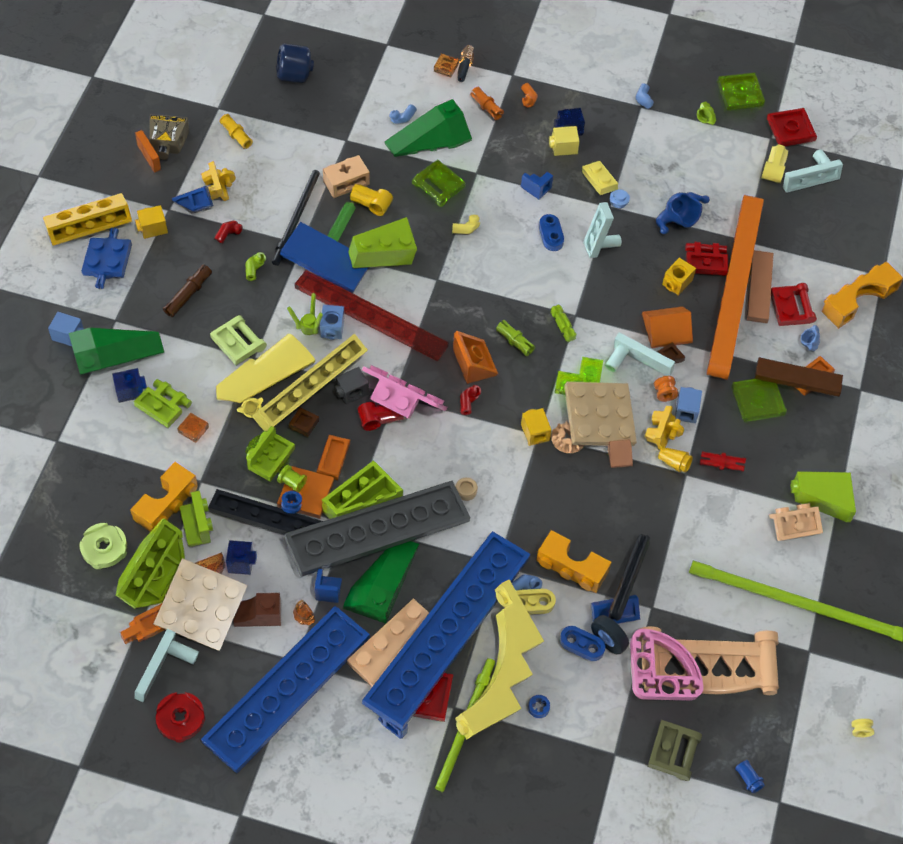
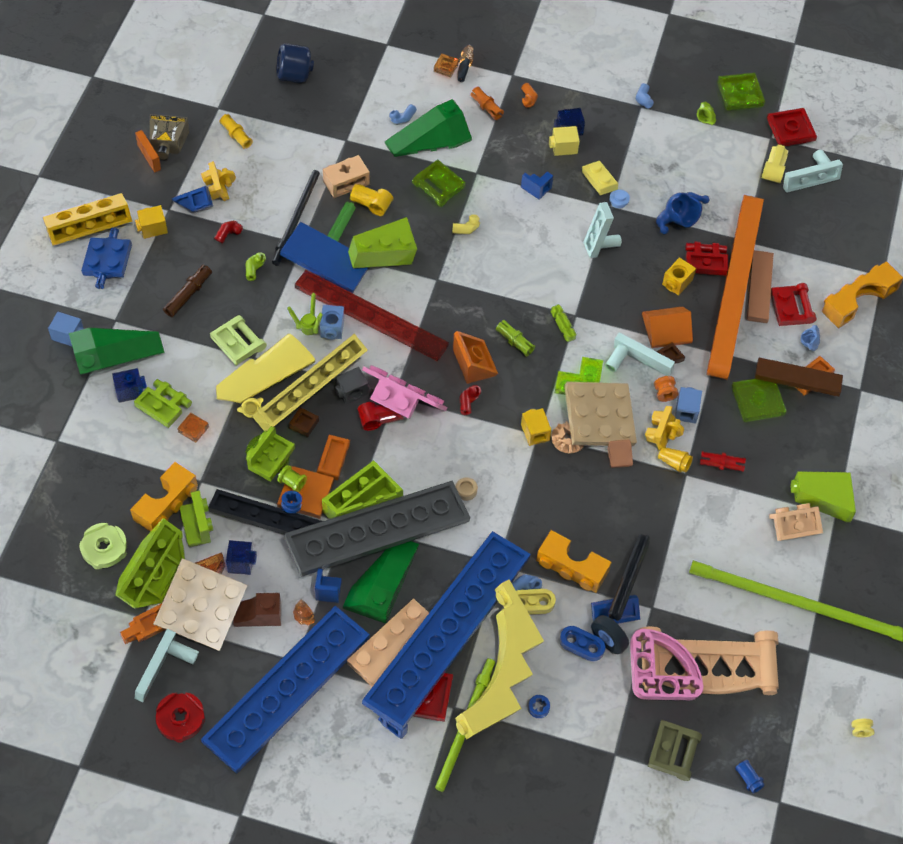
(551, 230): blue plate -> none

